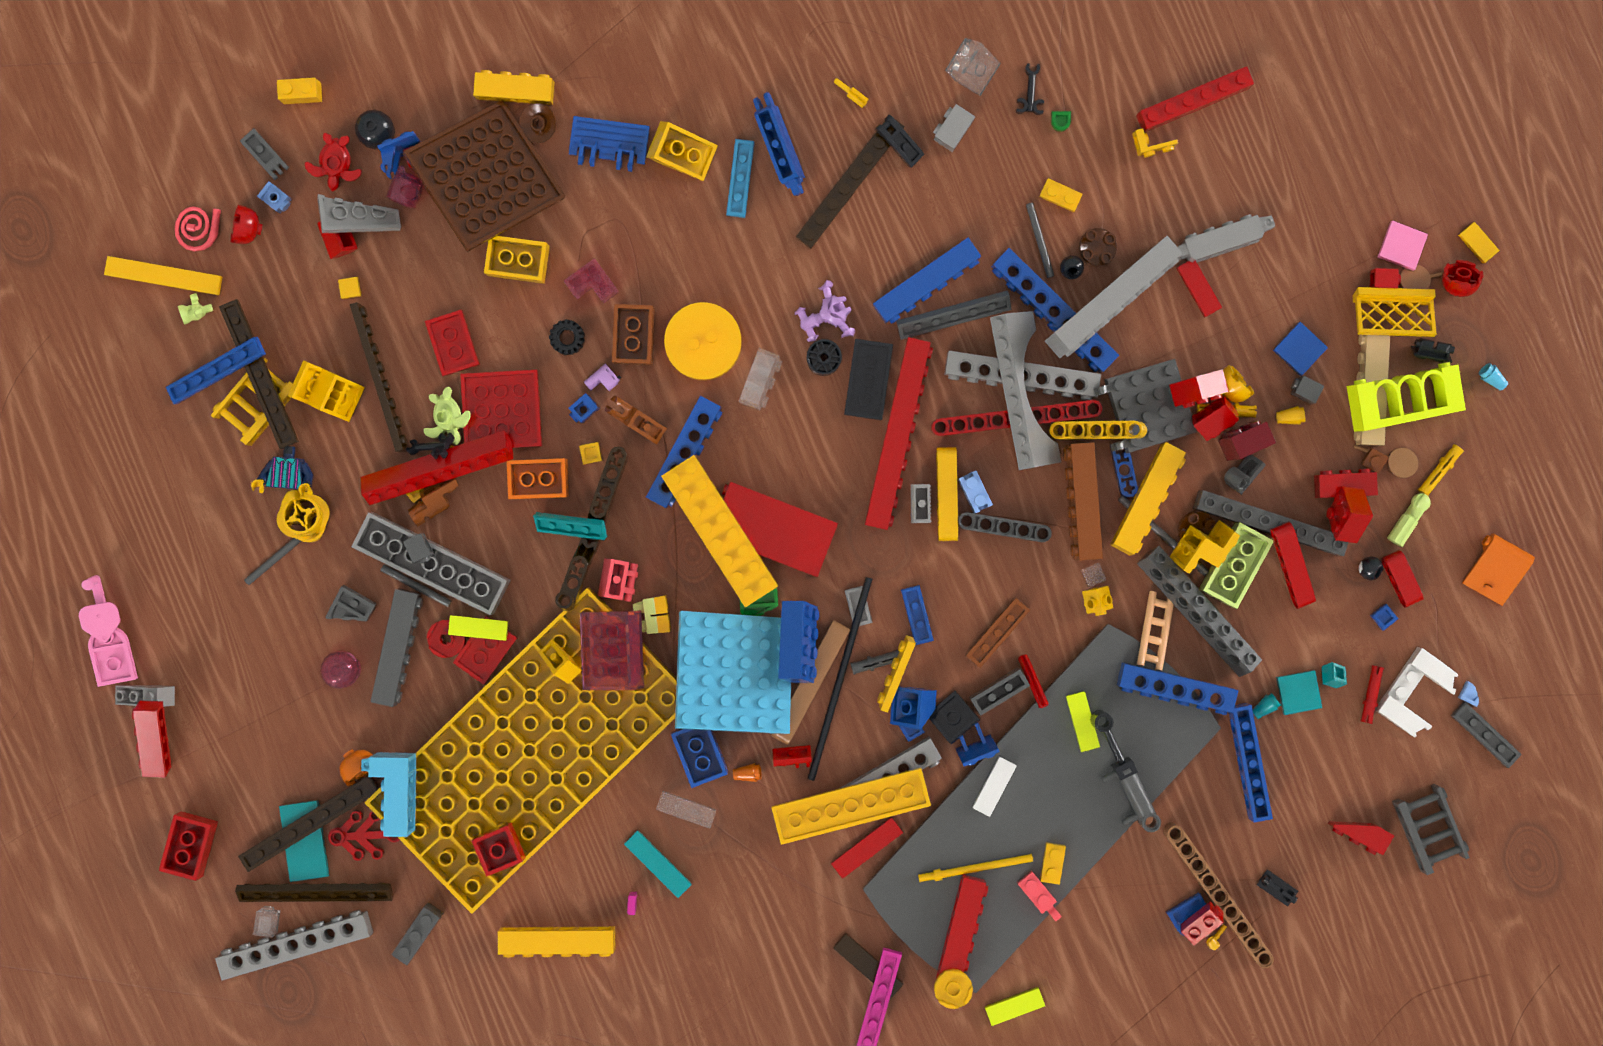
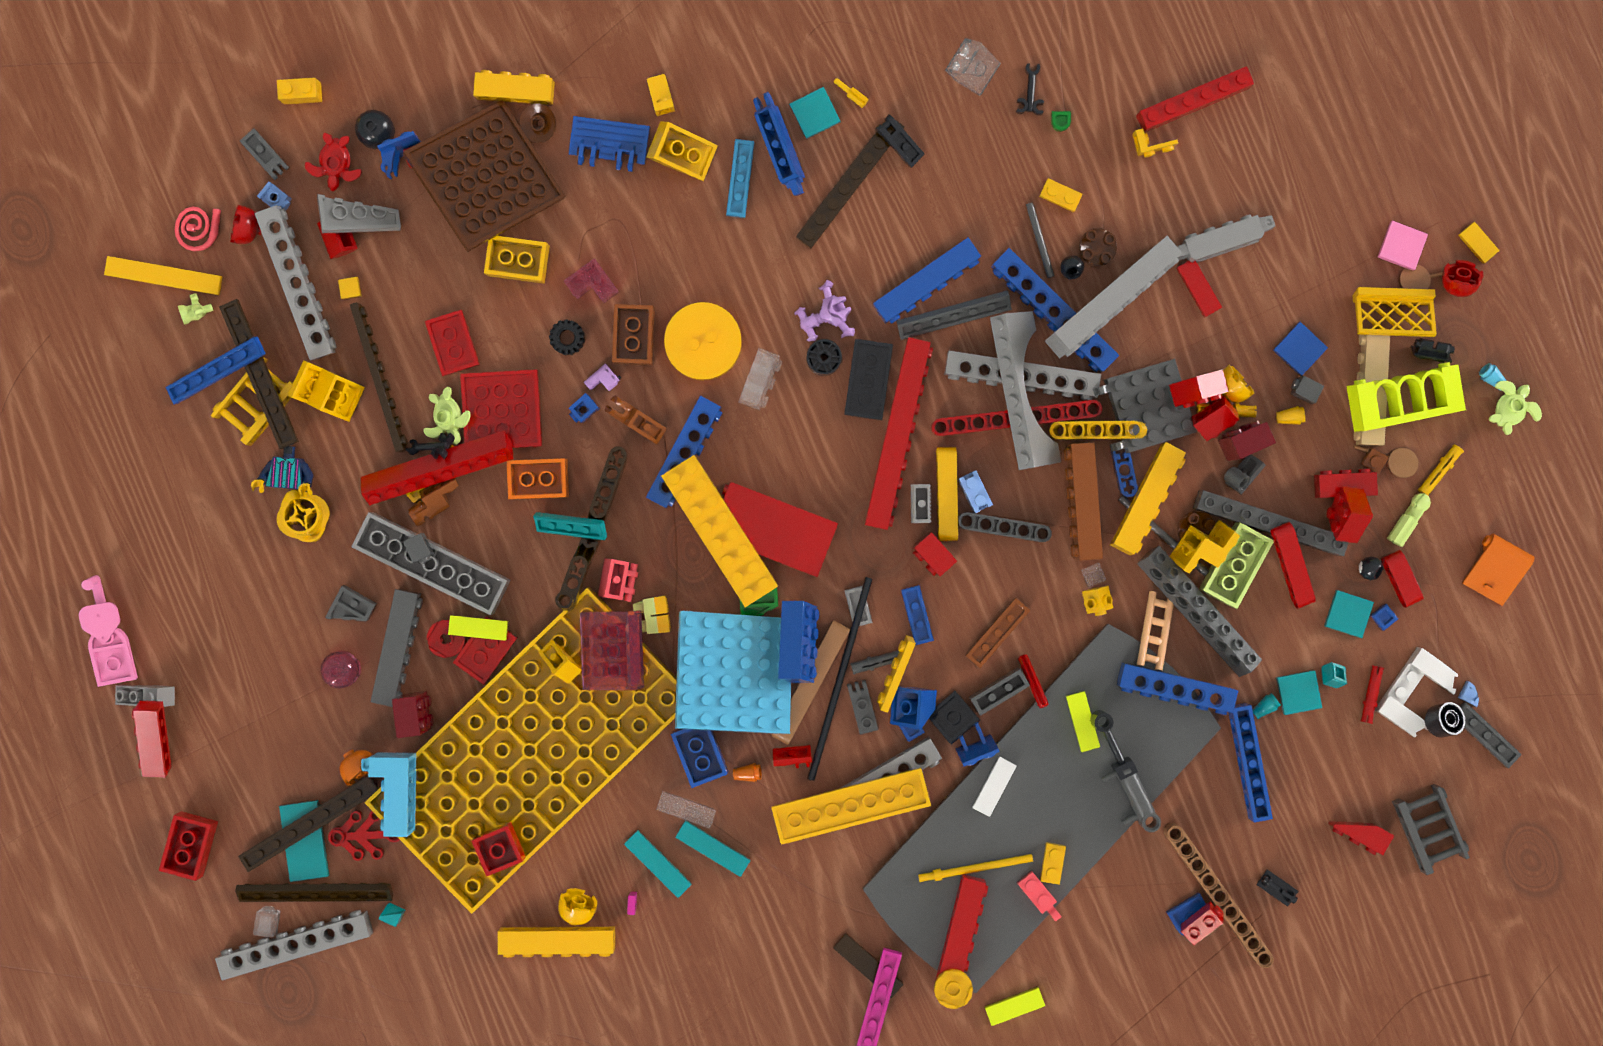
(266, 219): none -> light grey brick
(272, 560): dark grey bar -> none
(392, 914): none -> teal slope
(405, 188): clear pink piece -> none
(412, 714): none -> dark red brick
(415, 585): dark grey bar -> none
(417, 933): dark grey brick -> none
(576, 906): none -> yellow cylinder
(590, 453): yellow tile -> none
(660, 95): none -> yellow bracket
(713, 848): none -> teal tile
(815, 113): none -> teal tile
(862, 708): none -> dark grey hinge
(866, 847): red tile -> none
(934, 554): none -> red brick
(953, 128): light grey brick -> none
(1212, 941): yellow hand -> none
(1349, 614): none -> teal tile
(1384, 278): red brick -> none
(1445, 720): none -> black piece
(1512, 406): none -> yellowish green animal

